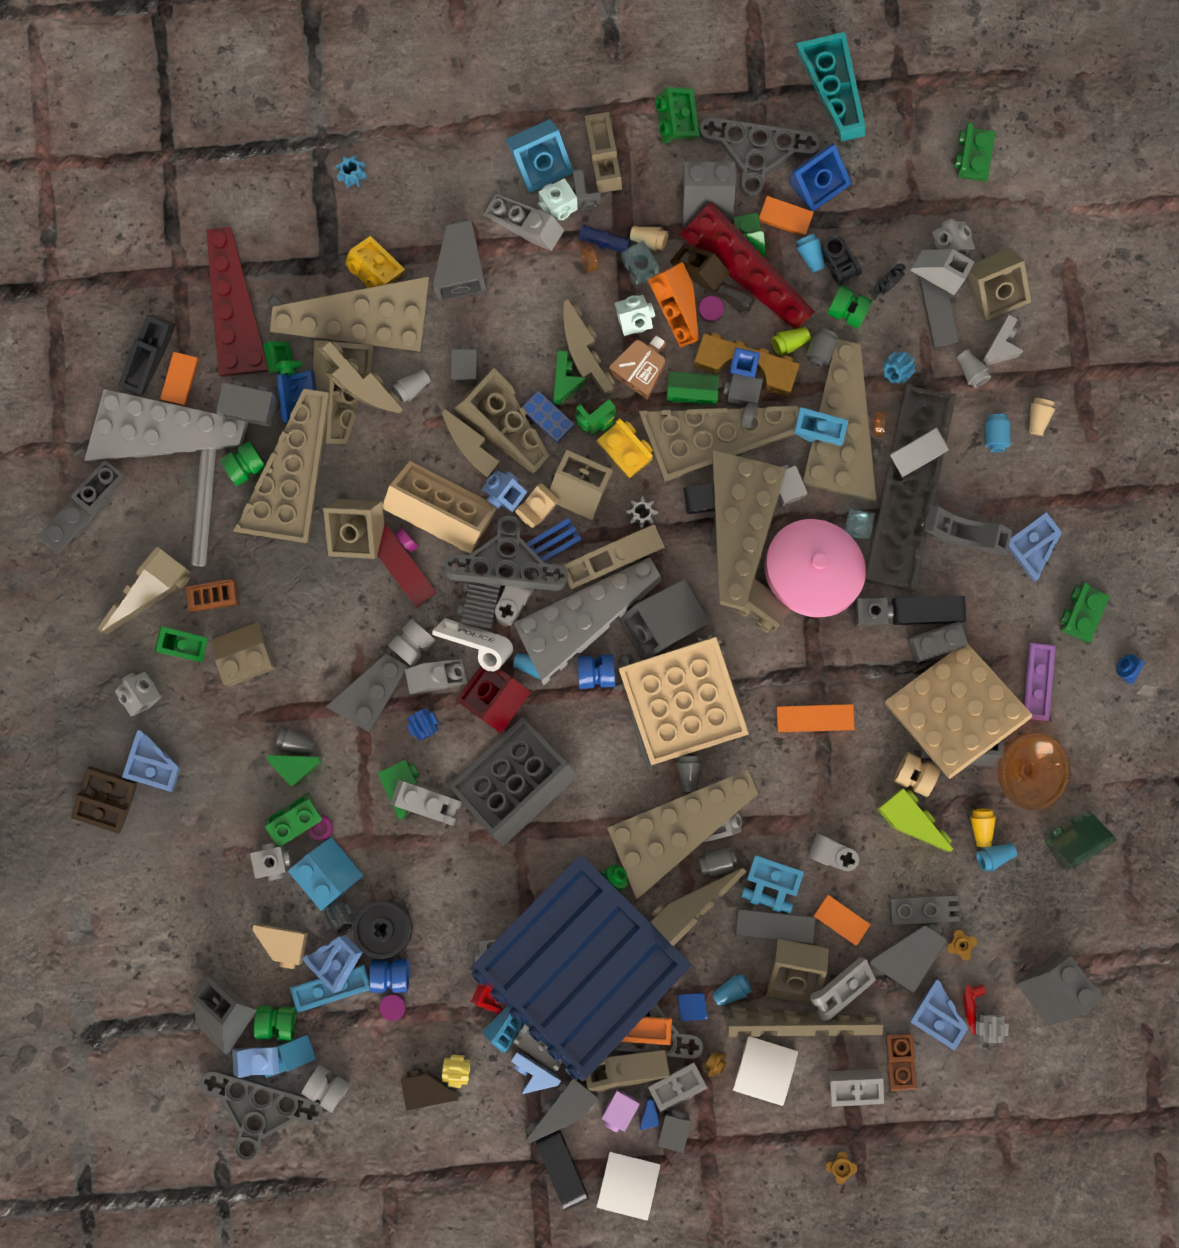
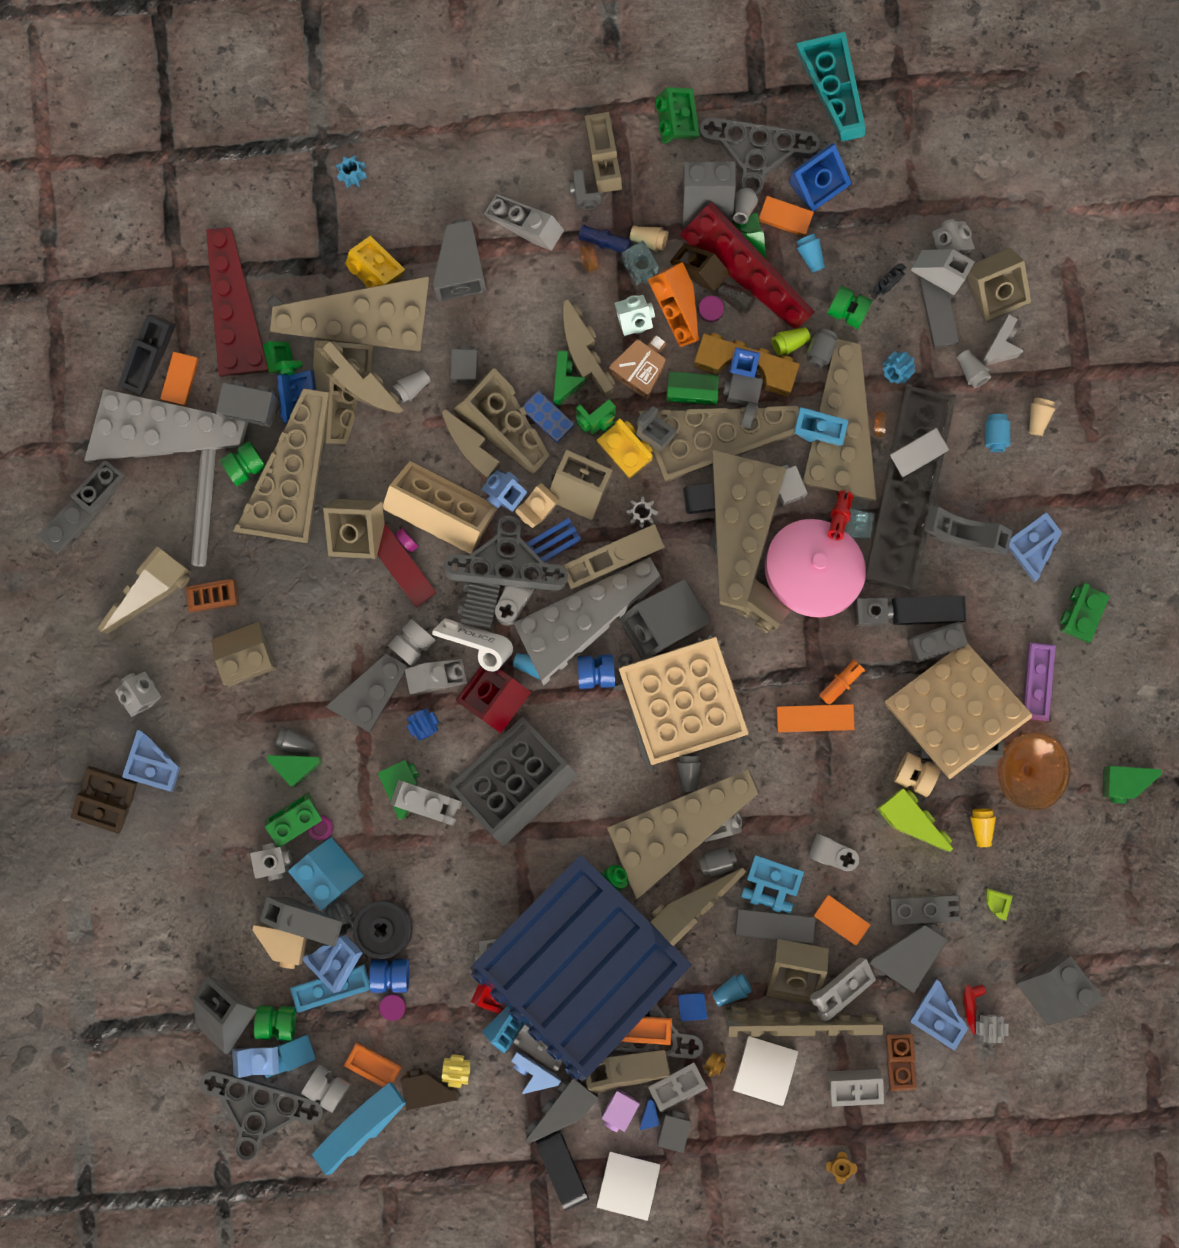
(180, 644): green slope -> none
(300, 920): none -> dark grey slope
(358, 1128): none -> dark azure slope
(372, 1065): none -> orange tile
(539, 155): dark azure slope -> none
(557, 200): light aqua brick -> none
(654, 430): none -> dark grey bracket
(744, 204): none -> light grey cone
(840, 515): none -> red pin
(841, 261): black piece -> none
(841, 682): none -> orange axle
(954, 945): pearl gold plate -> none
(975, 153): green bracket -> none
(994, 856): dark azure cone -> none
(998, 903): none -> lime tile
(1079, 840): clear green slope -> none
(1127, 782): none -> green slope
(1129, 668): blue plate -> none

